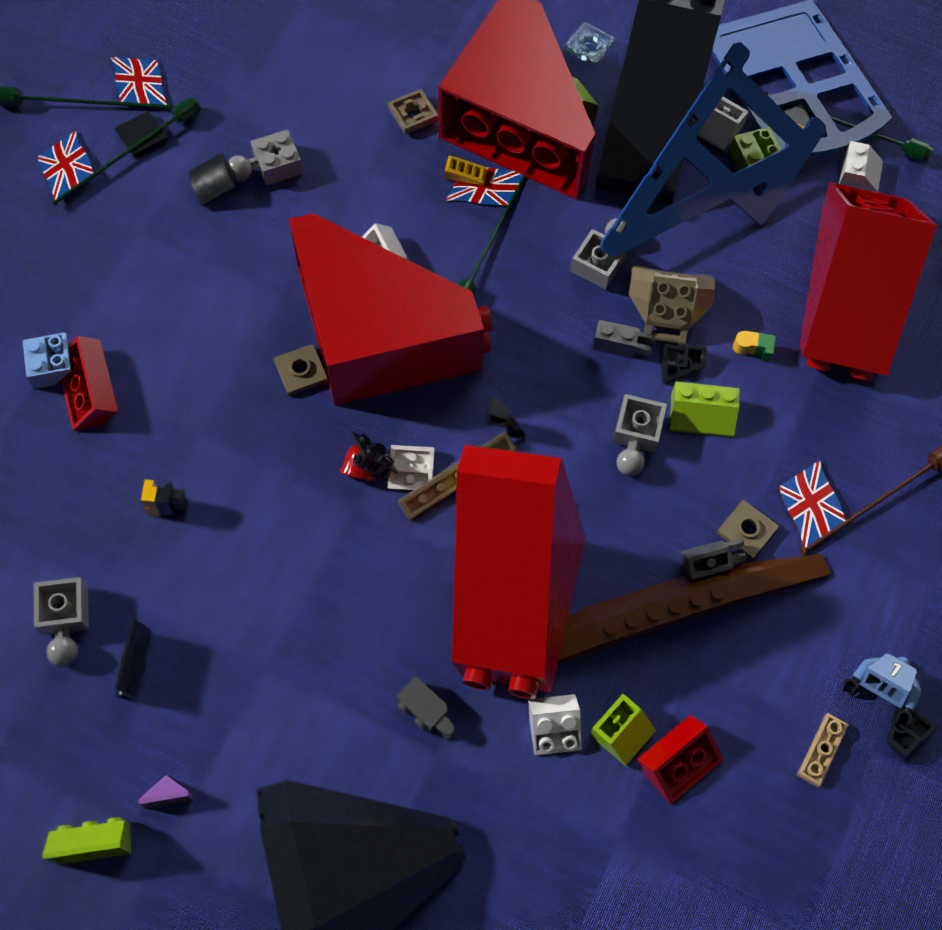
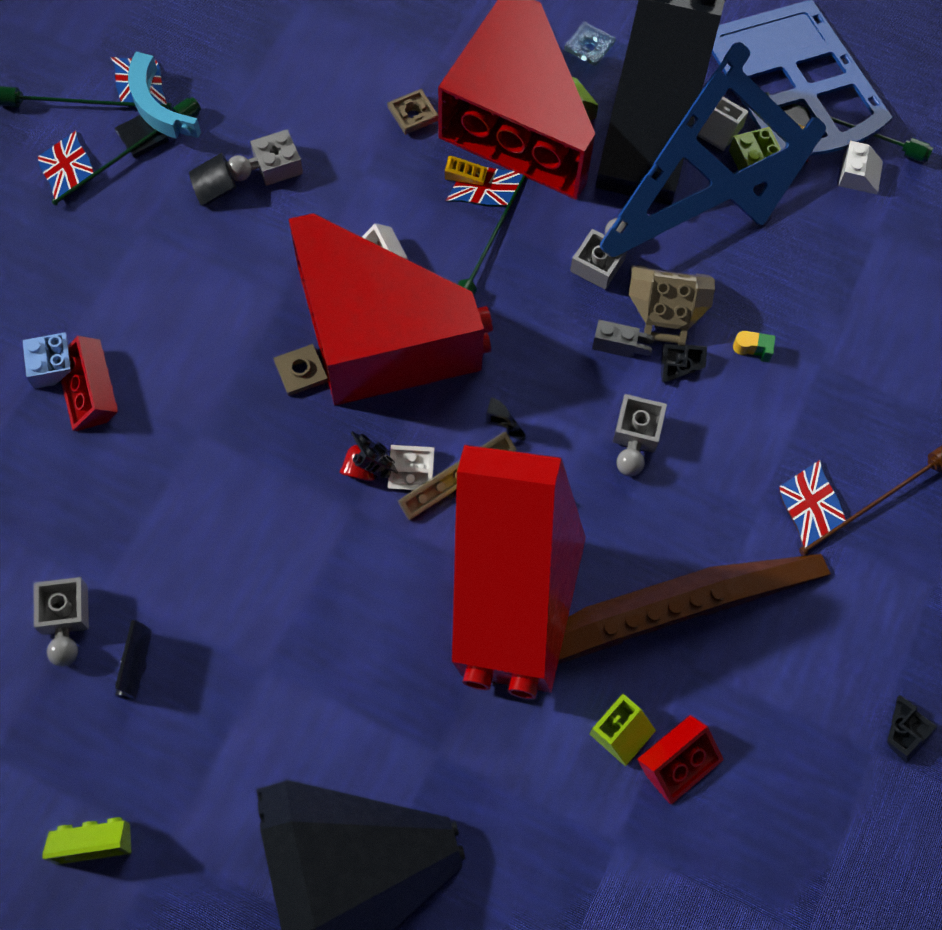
(163, 501): black hips -> none
(163, 793): medium lavender slope -> none
(170, 123): none -> medium azure arch
(425, 708): dark grey hinge -> none
(555, 724): white slope -> none
(704, 409): lime slope -> none
(711, 558): dark grey hinge -> none
(753, 543): dark tan piece -> none
(816, 761): tan tile -> none
(863, 279): red slope -> none
(890, 679): medium blue torso -> none

